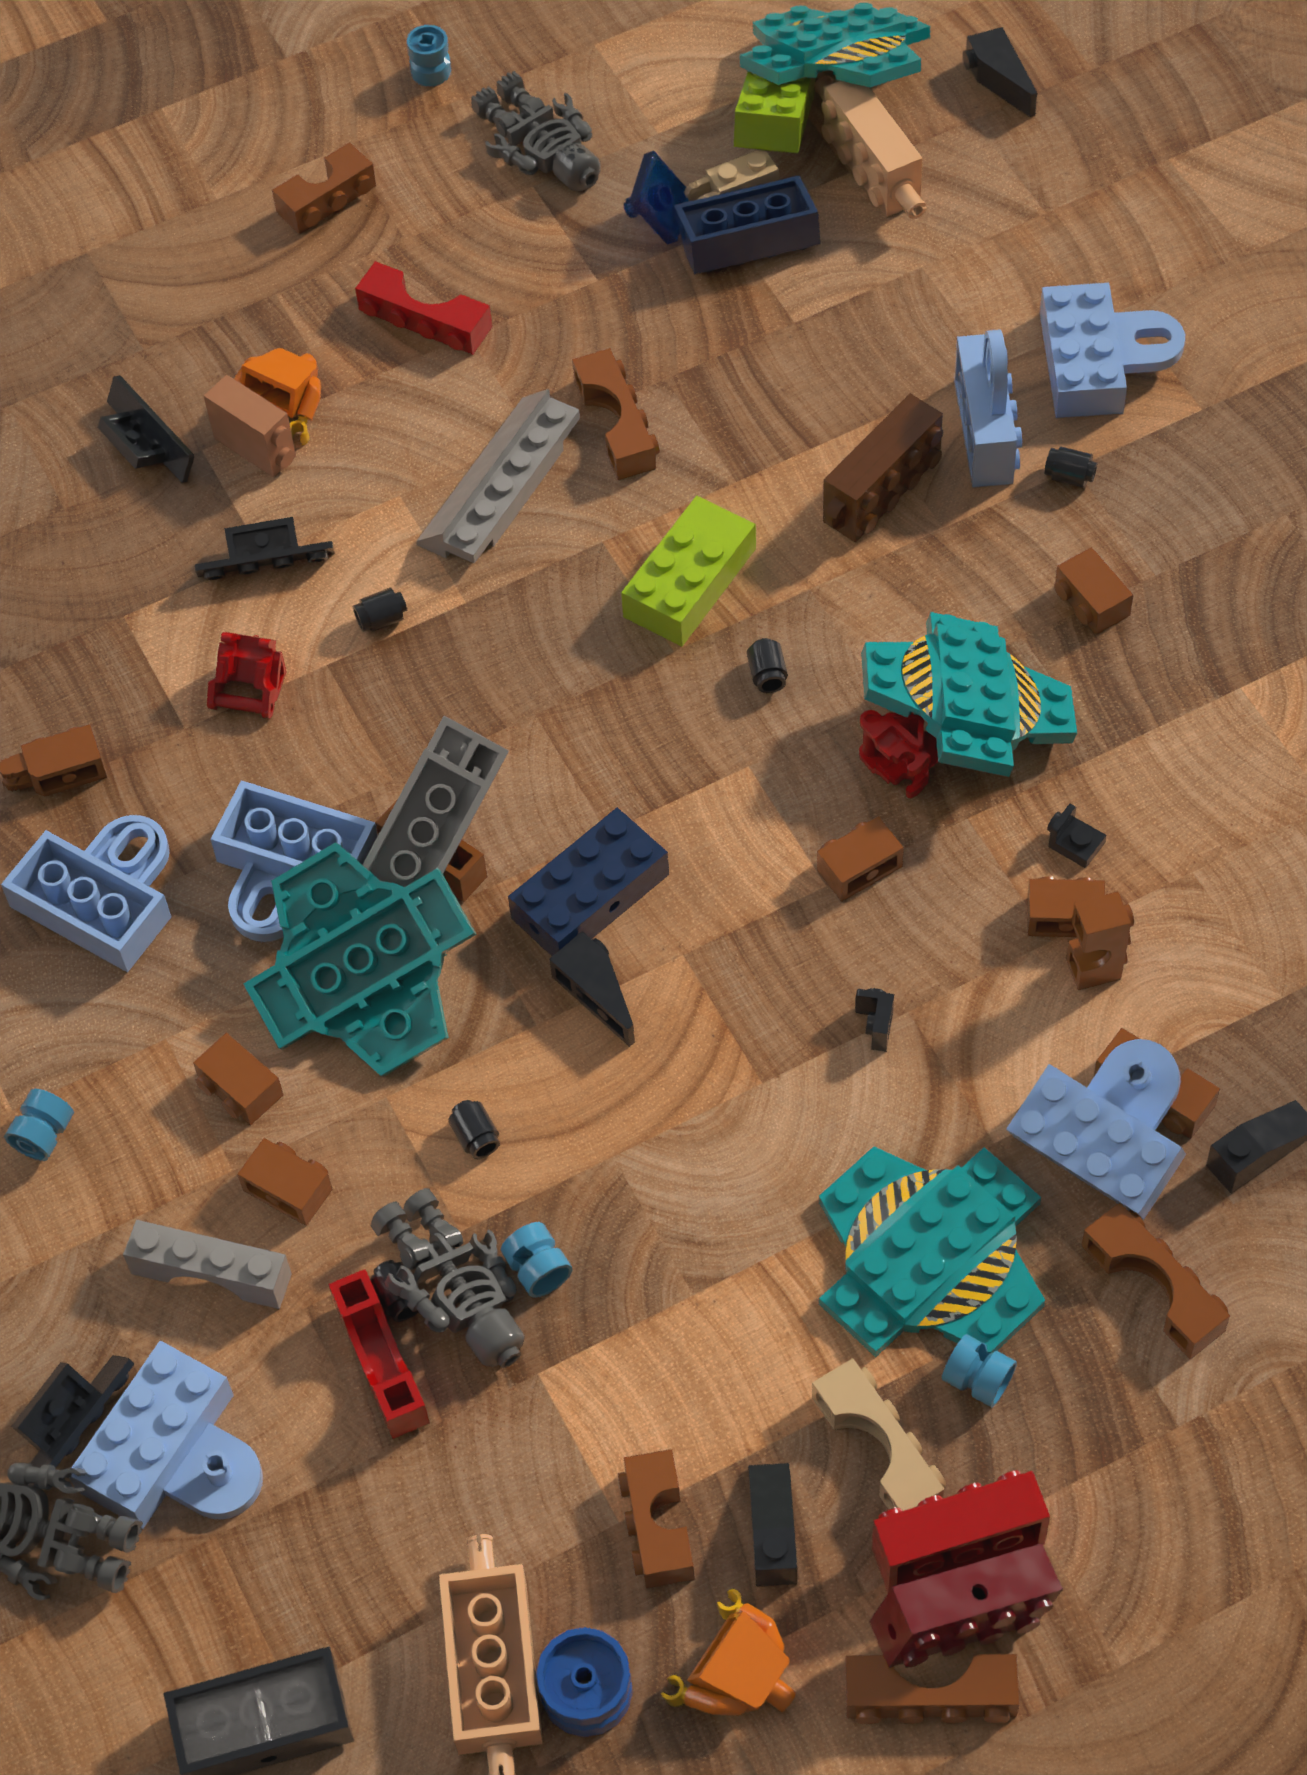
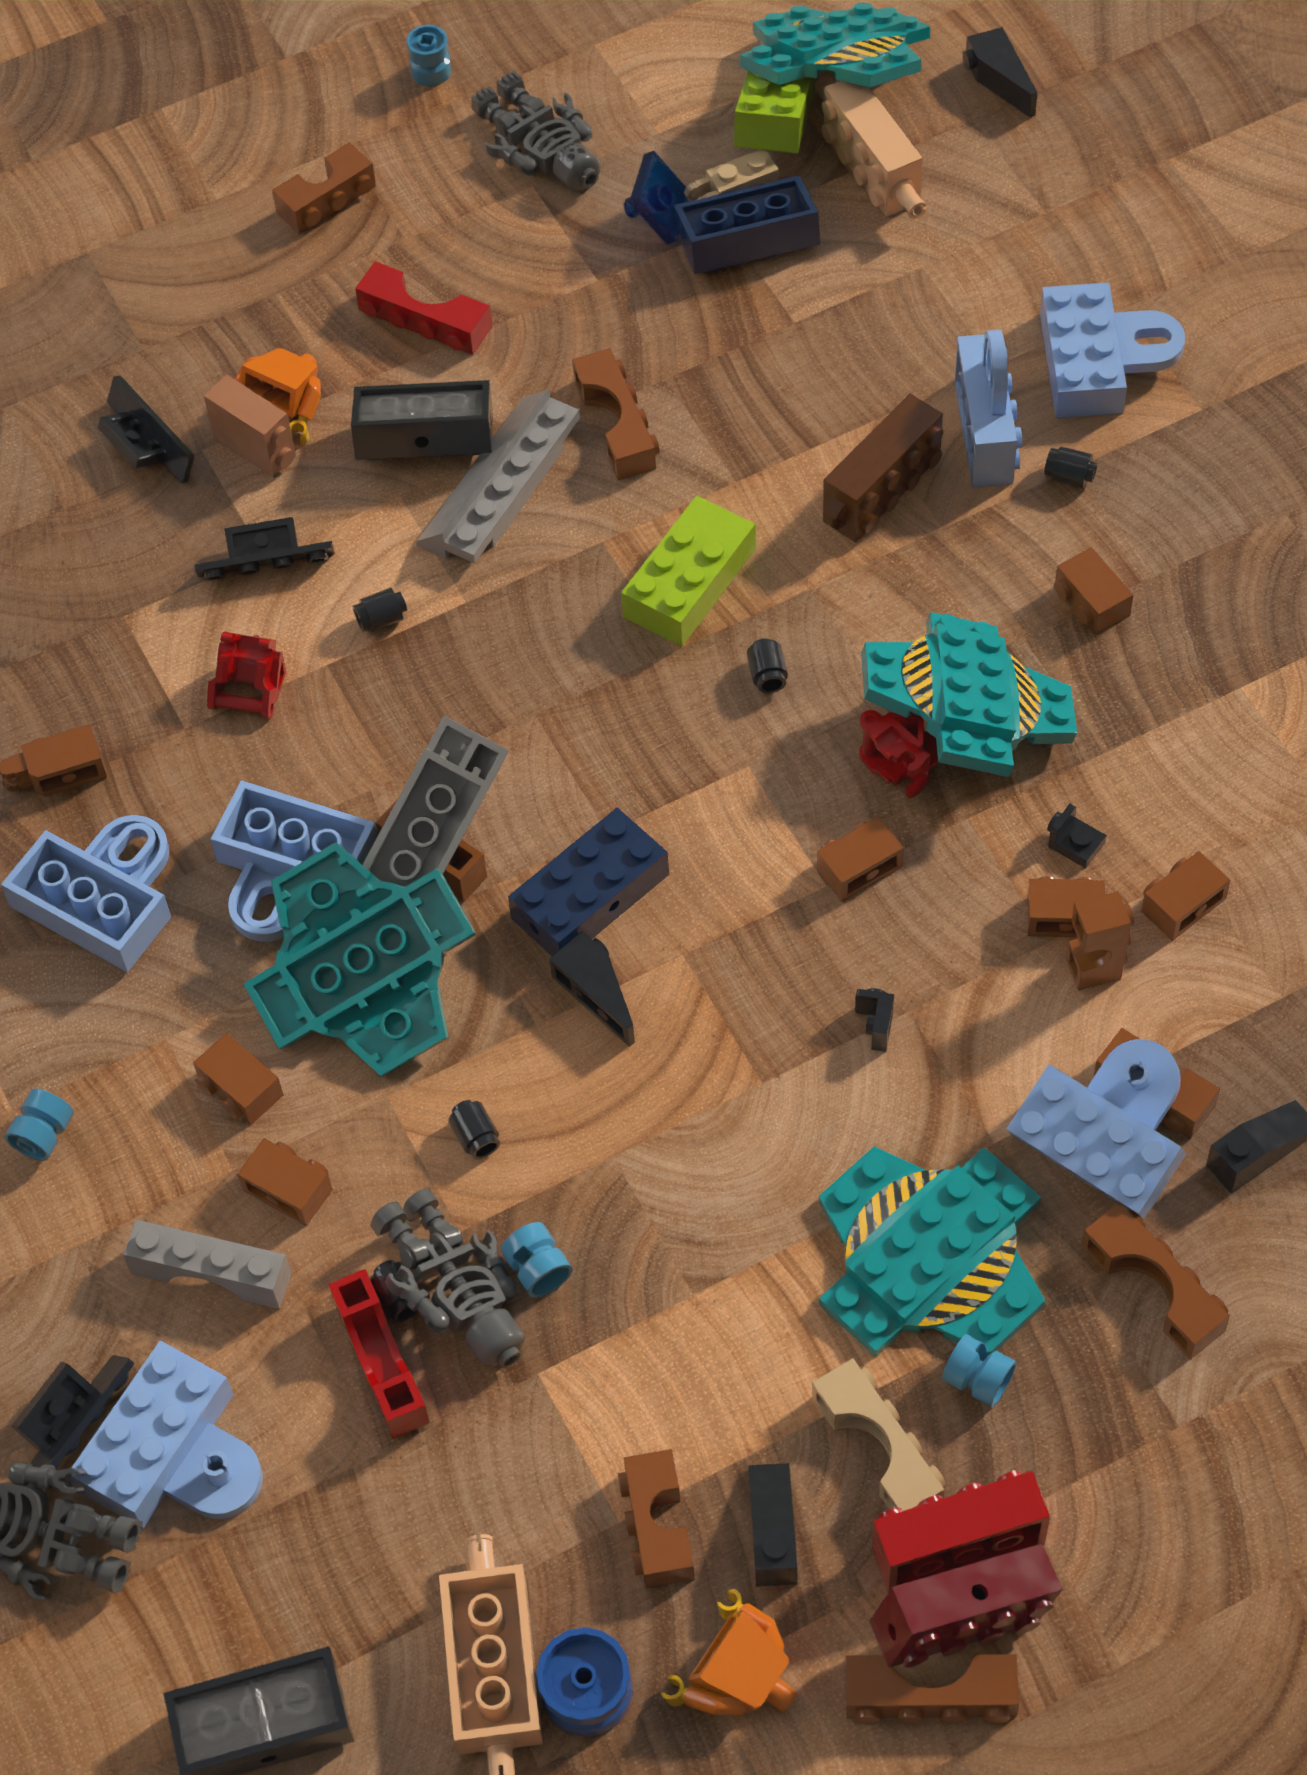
(422, 420): none -> black brick
(1185, 895): none -> dark orange brick

